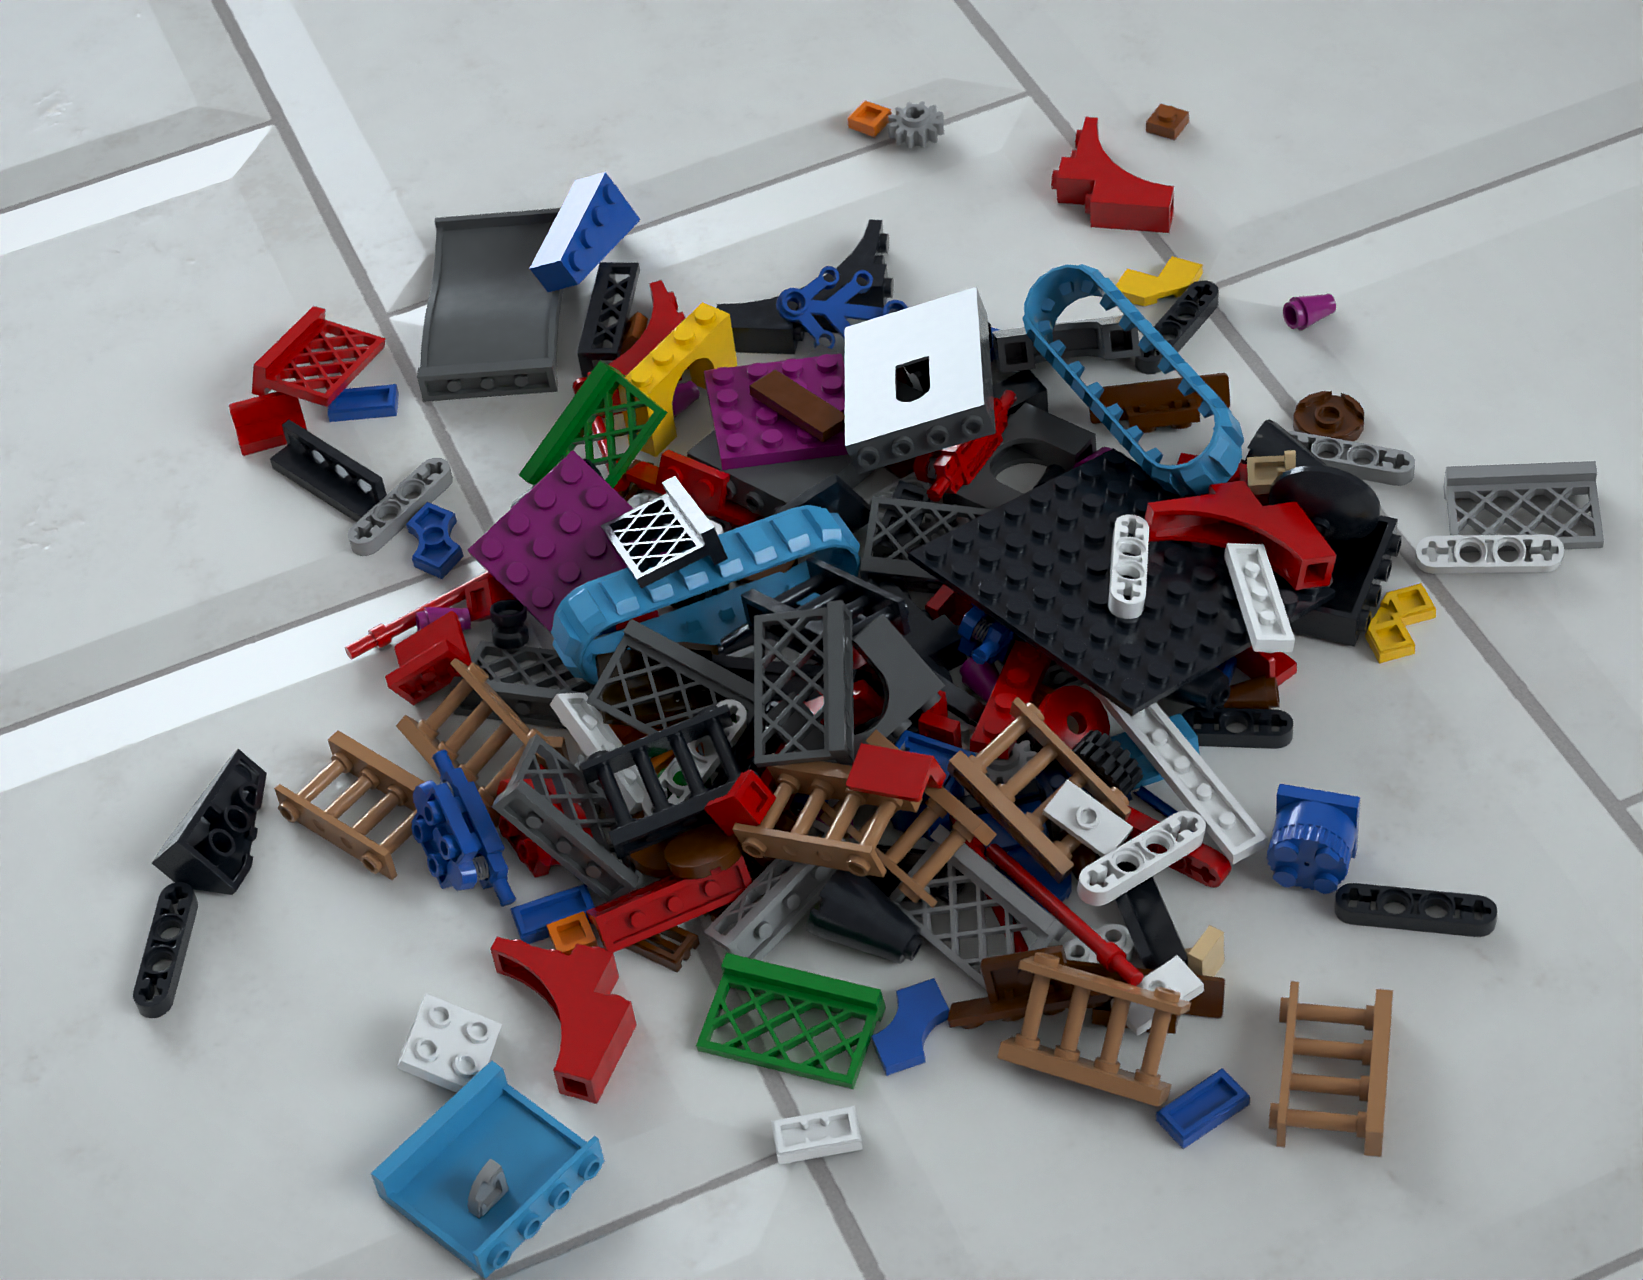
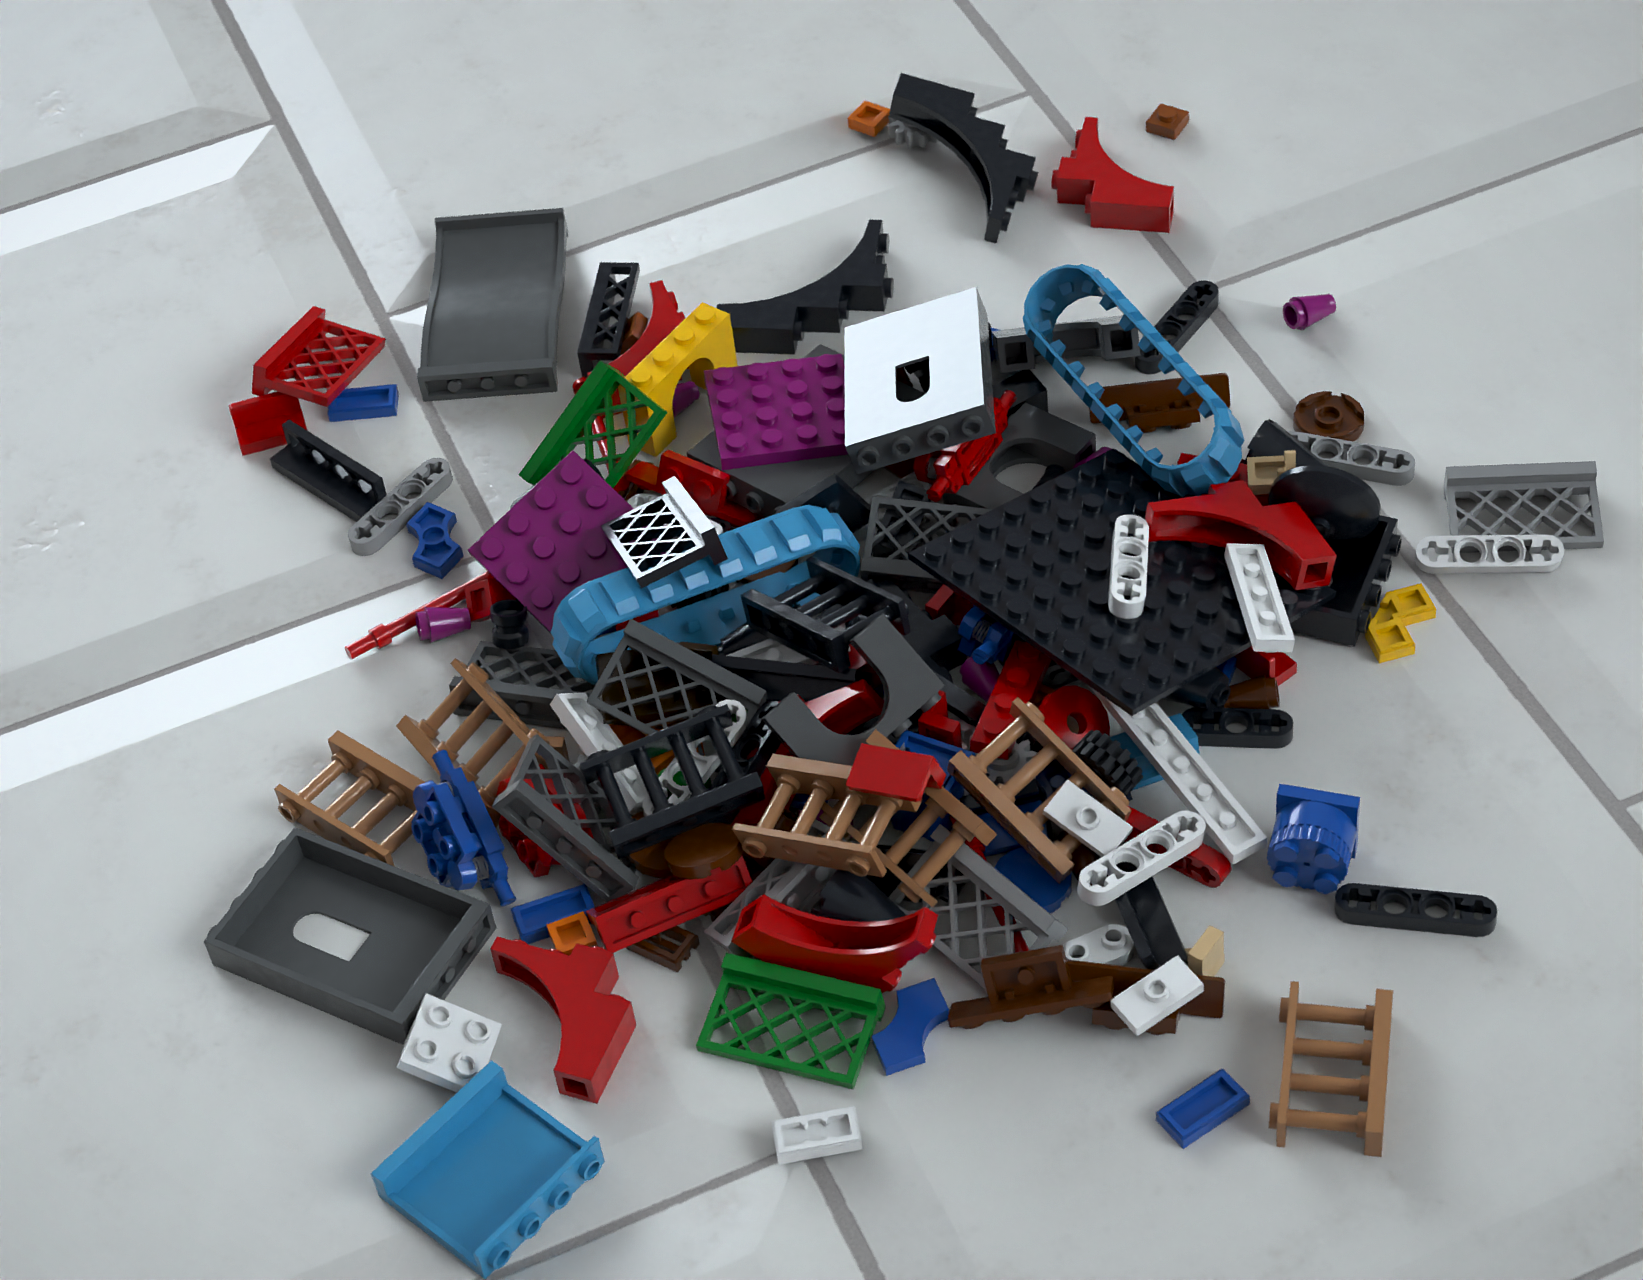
(171, 949): black beam -> none
(217, 833): black wedge -> none
(416, 943): none -> dark grey panel
(426, 659): red bracket -> none
(487, 1189): light grey tile -> none
(583, 232): blue wedge -> none
(744, 804): red panel -> none
(798, 405): reddish brown tile -> none
(832, 947): none -> red arch
(834, 308): blue plant -> none
(837, 691): dark grey fence -> none
(978, 142): none -> black arch
(1065, 1060): medium nougat fence -> none
(1107, 953): red bar -> none
(1155, 802): blue piece -> none
(1173, 280): yellow tile -> none

